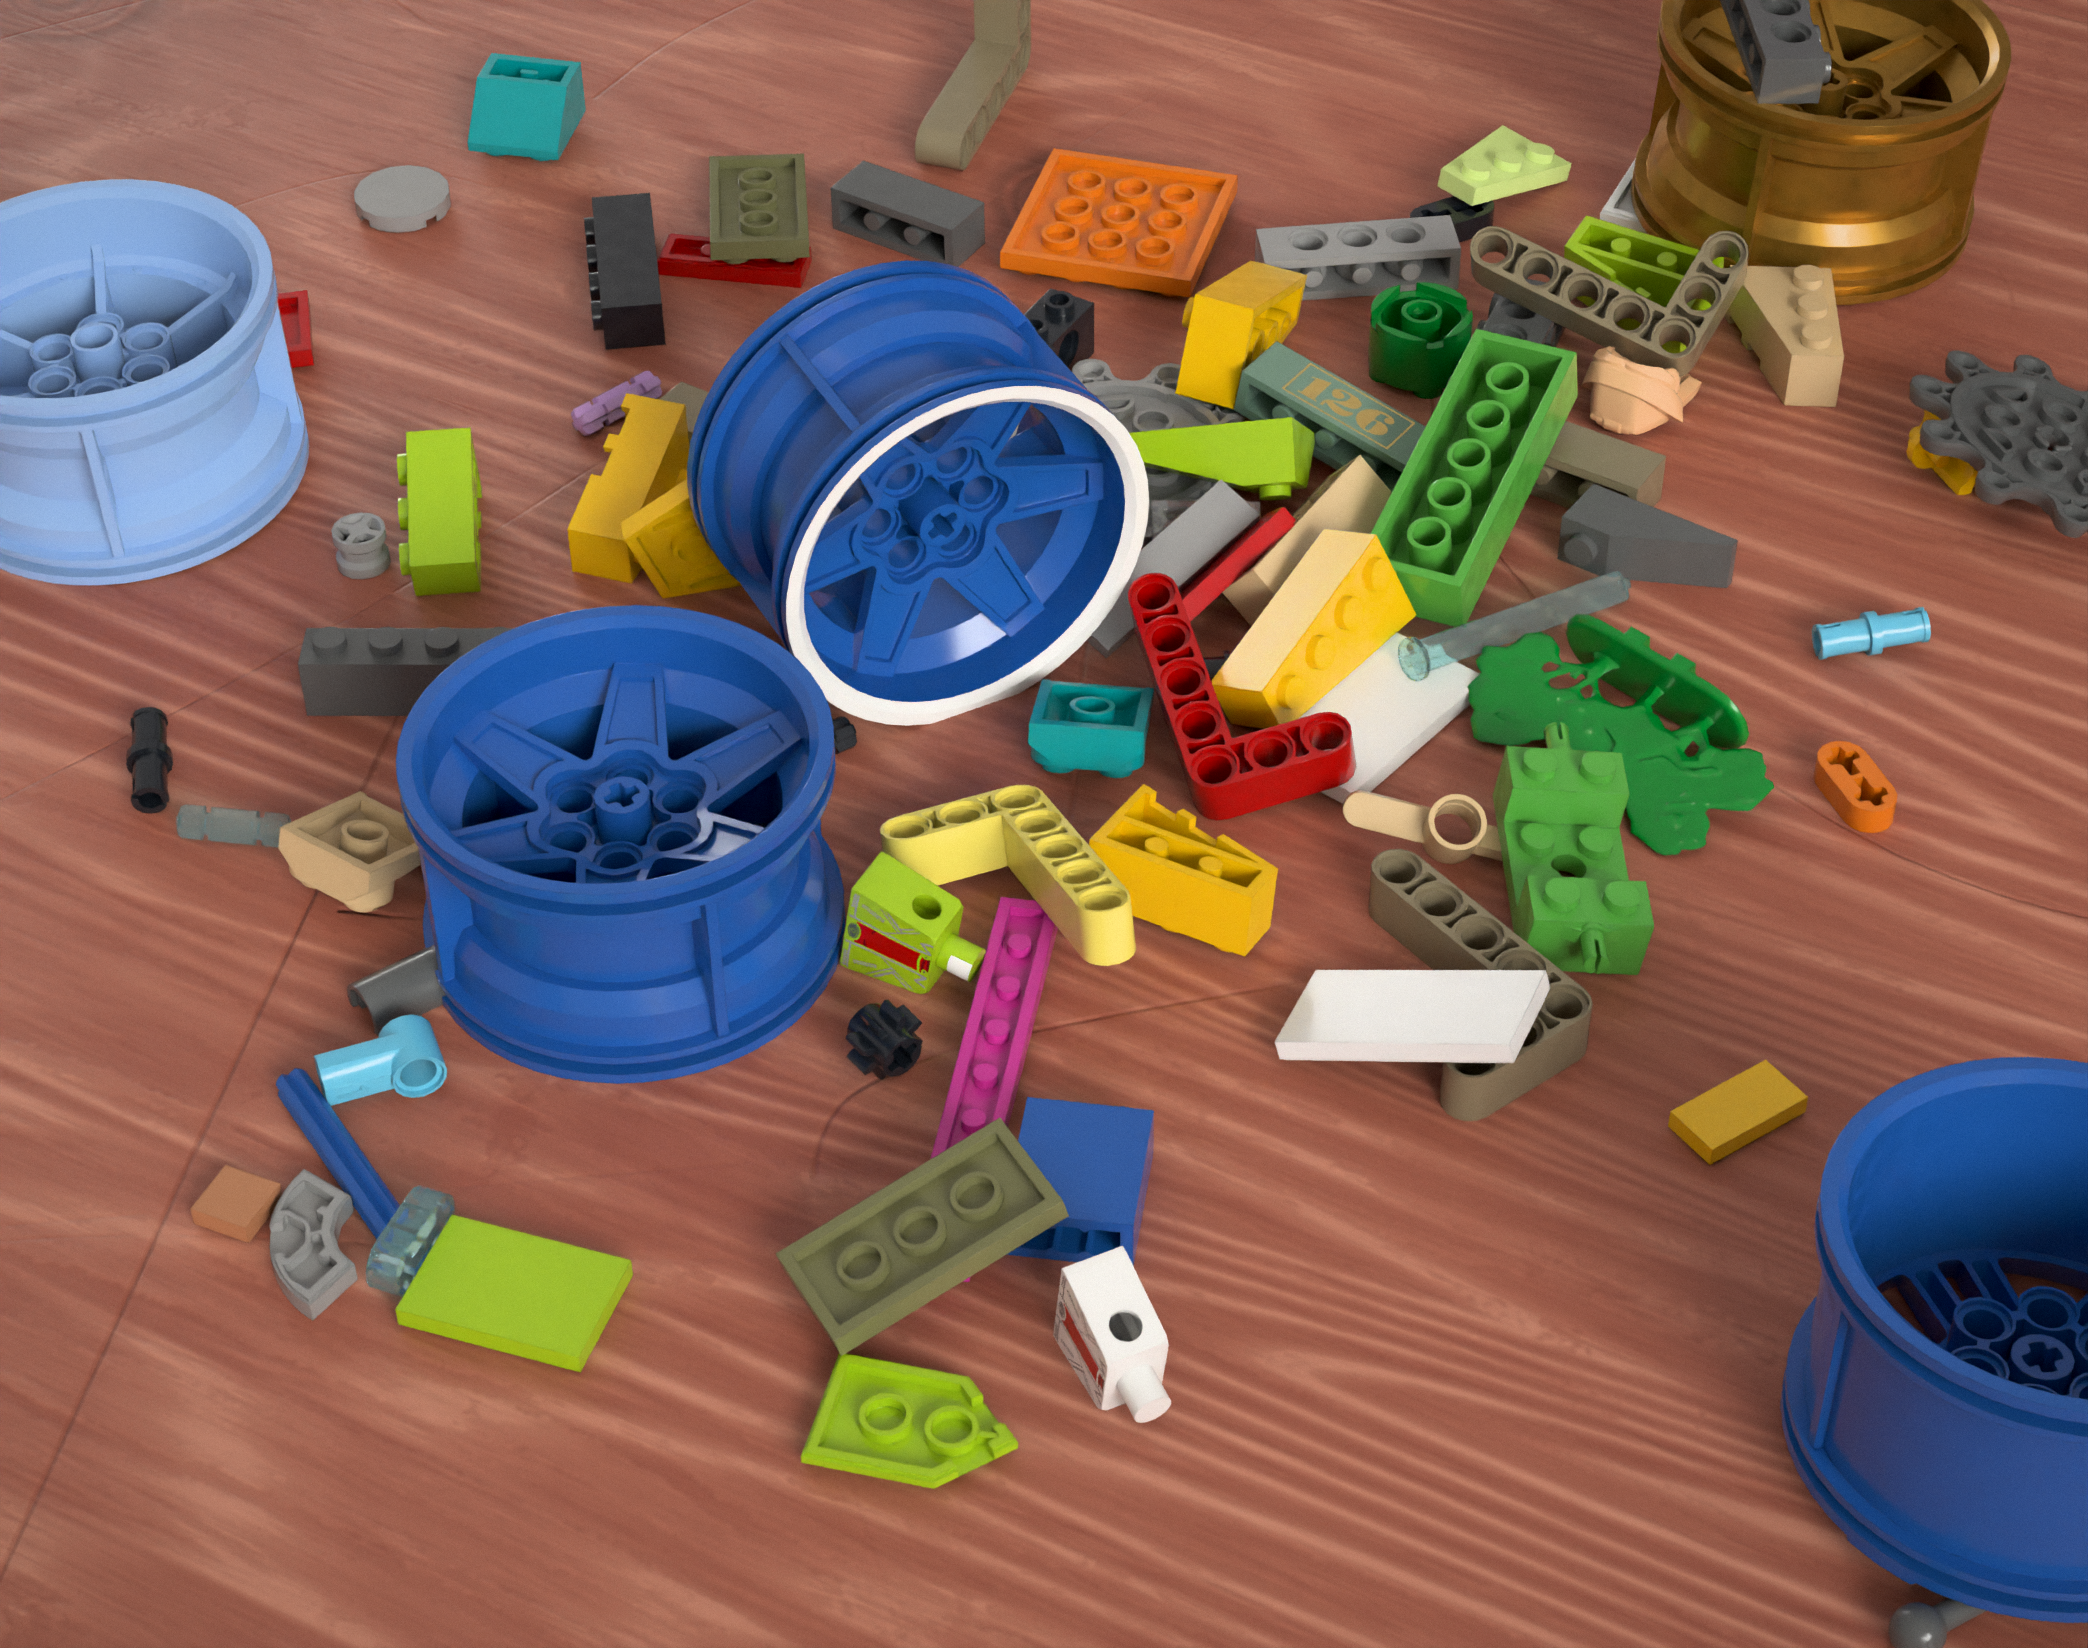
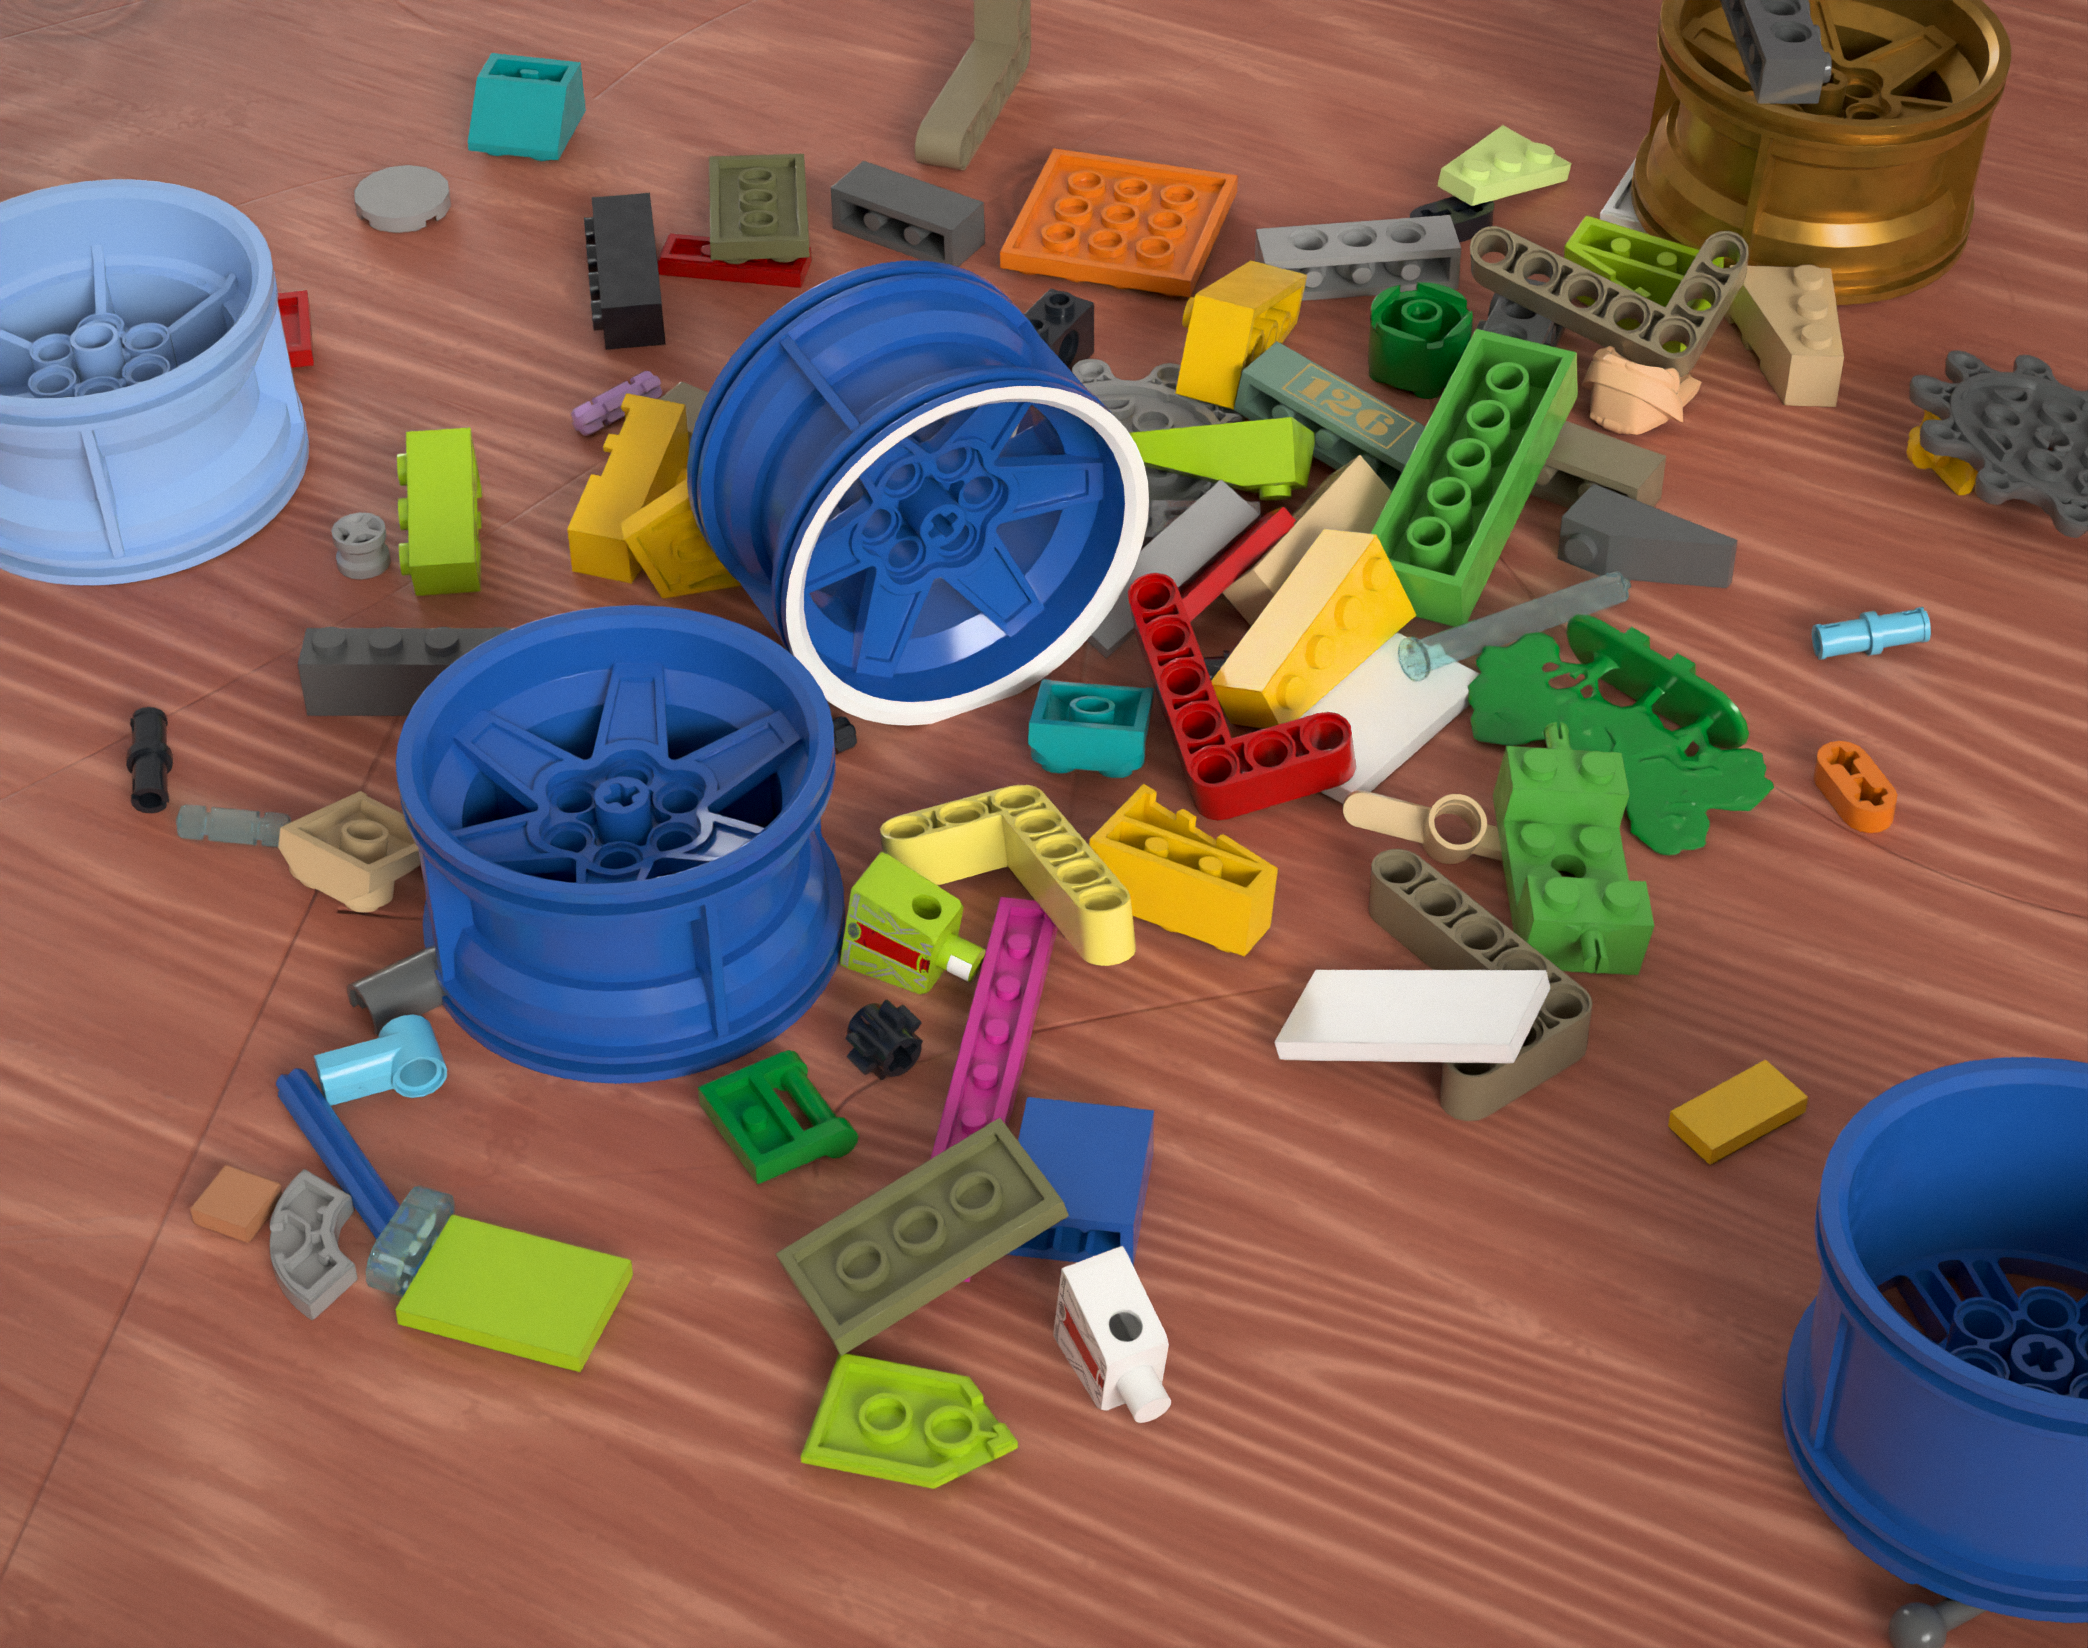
(762, 1127): none -> green plate

